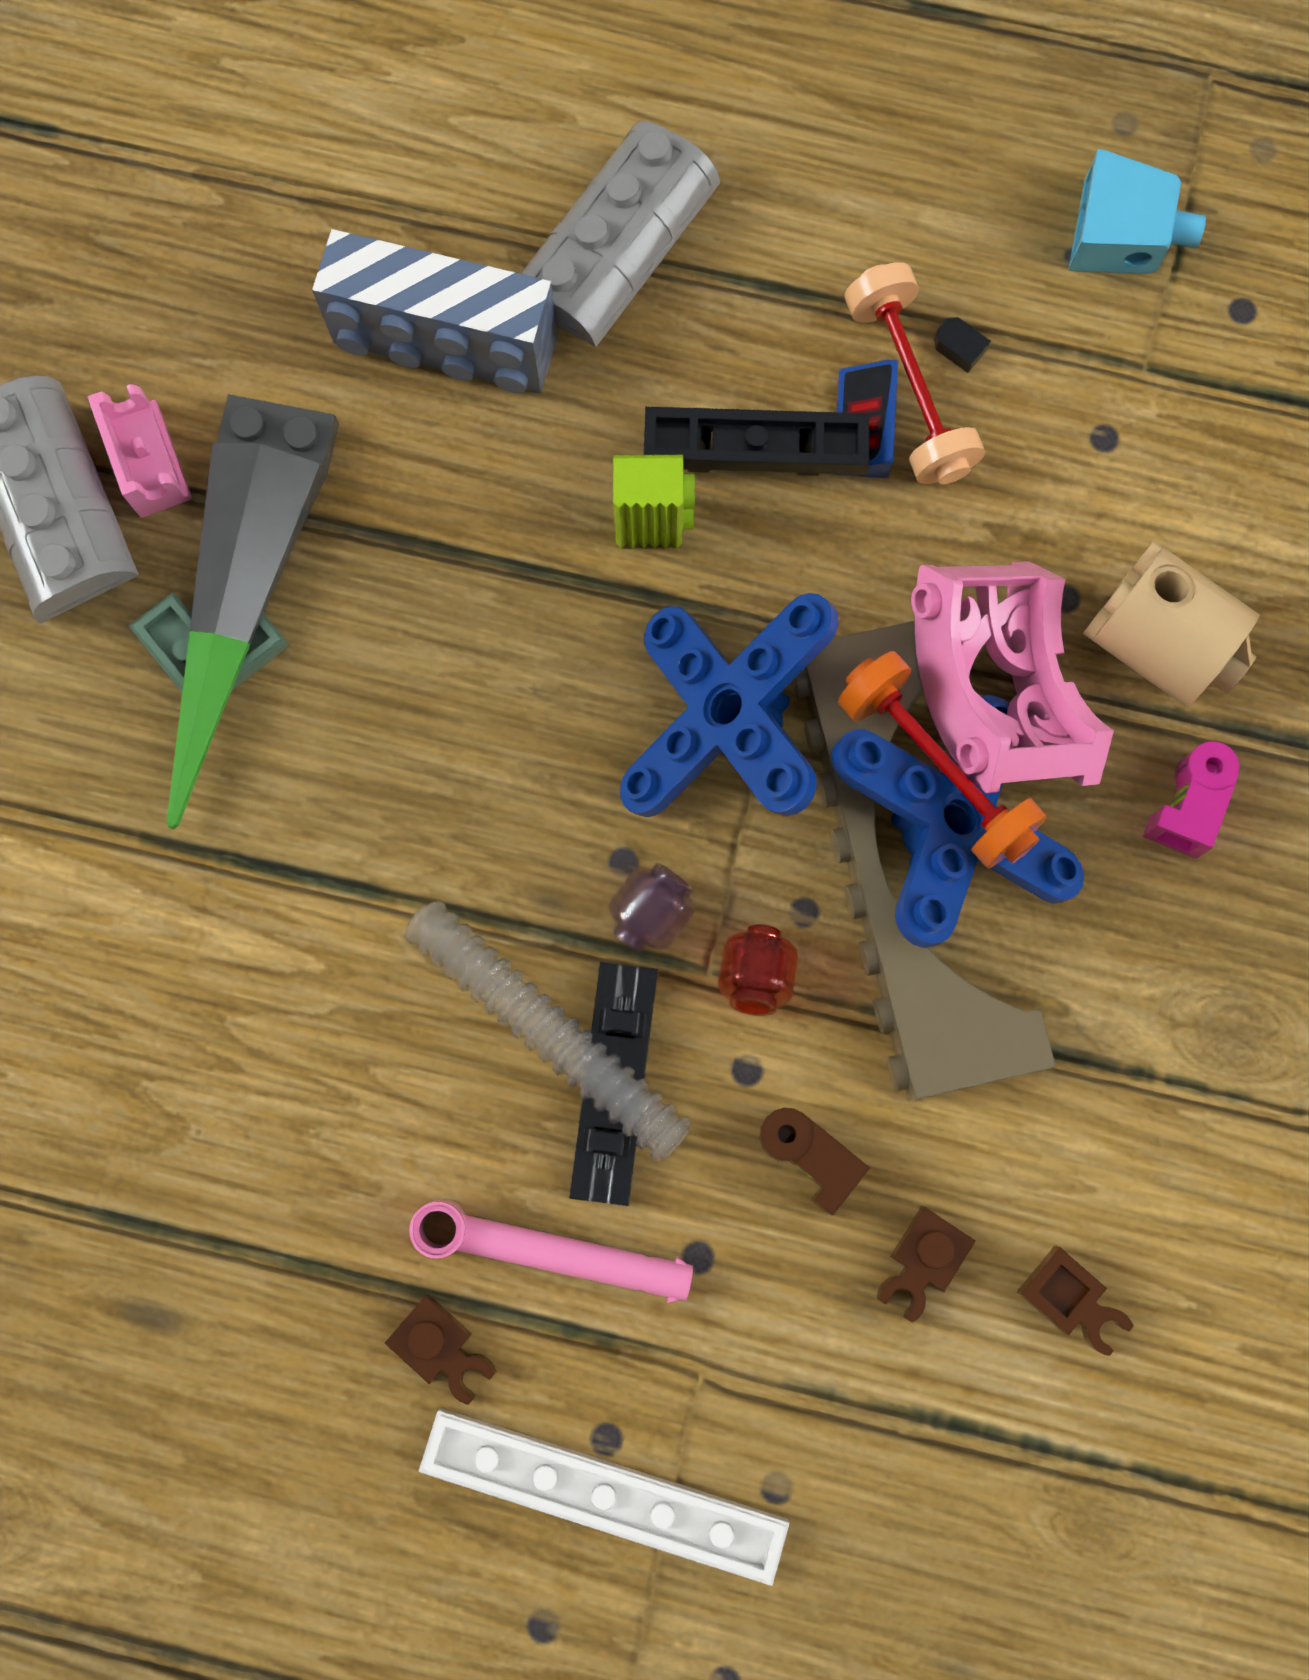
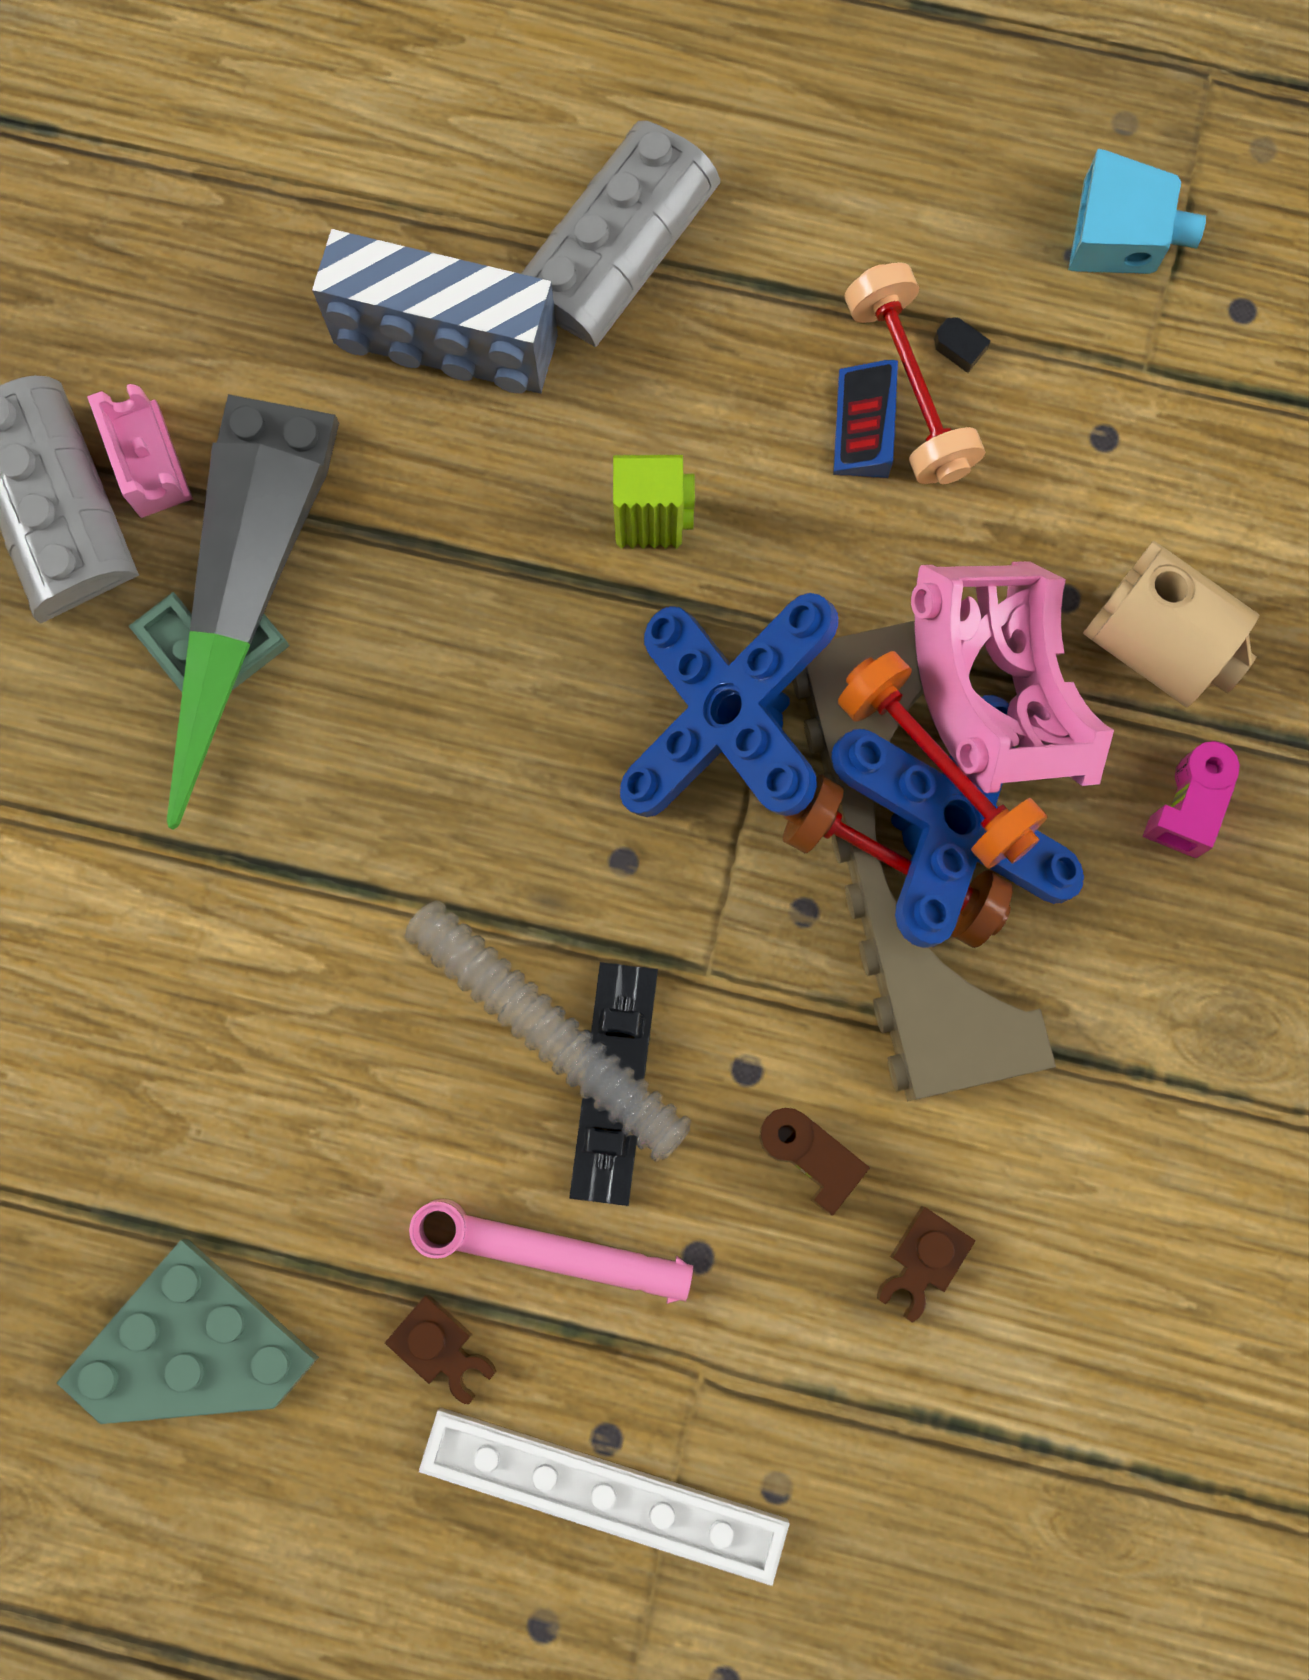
(187, 1349): none -> sand green plate
(651, 907): head -> none
(758, 970): clear red head -> none
(760, 440): black hinge -> none
(987, 897): none -> dark orange axle
(1069, 1297): reddish brown plate -> none

